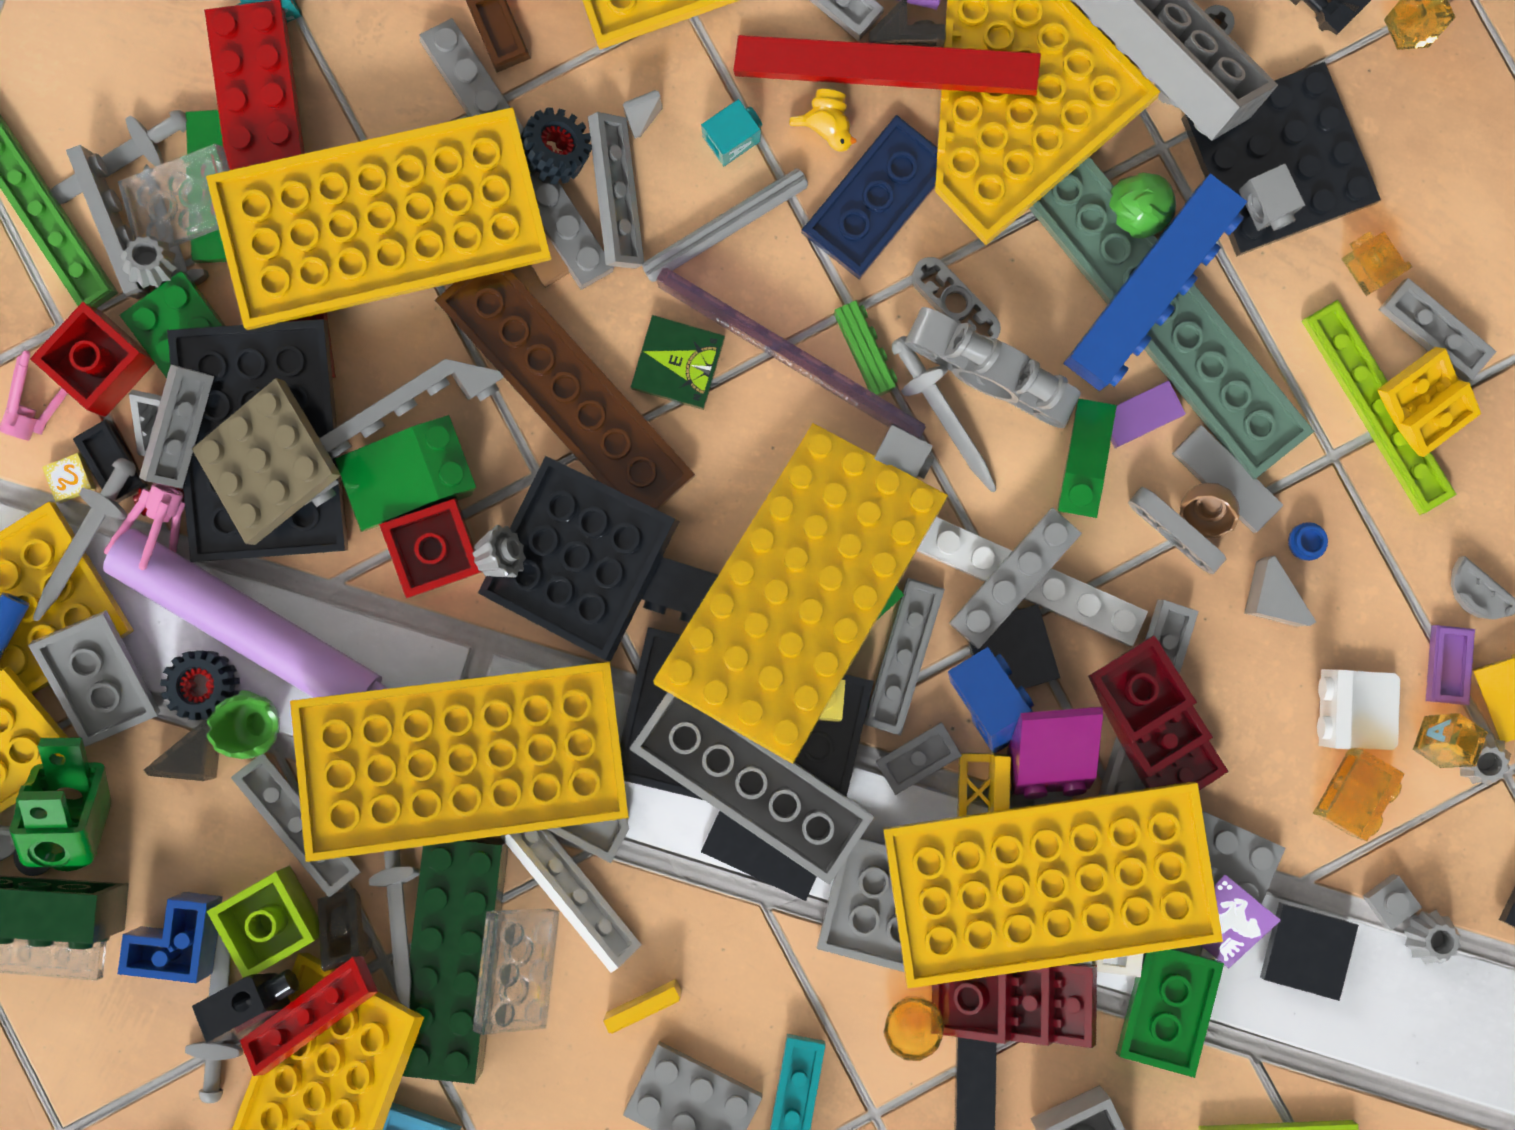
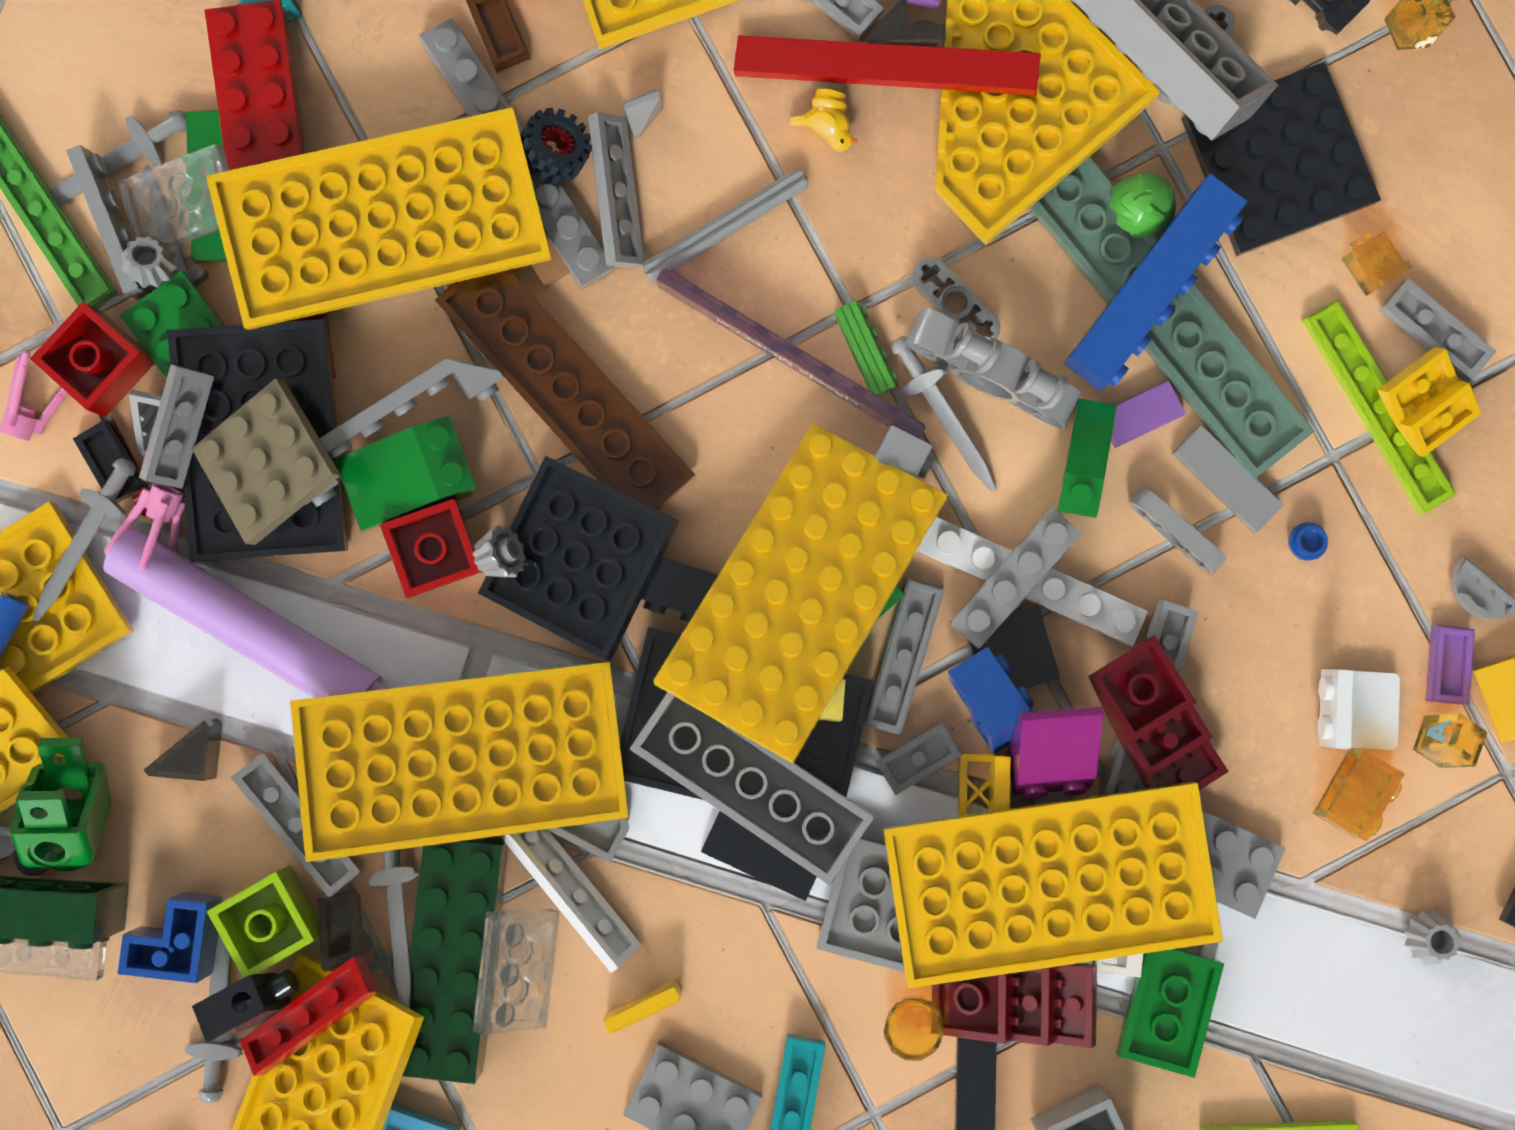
(68, 477): tile -> none
(94, 678): light grey plate -> none
(181, 683): black bush -> none
(243, 726): bright green hair -> none
(678, 362): dark green tile -> none
(732, 131): teal brick -> none
(875, 198): dark blue tile -> none
(1210, 509): medium nougat hair -> none
(1241, 922): medium lavender sticker -> none
(1272, 198): light grey brick -> none
(1275, 597): light grey slope -> none
(1309, 951): black tile -> none
(1392, 901): light grey plate -> none
(1491, 762): light grey piece -> none

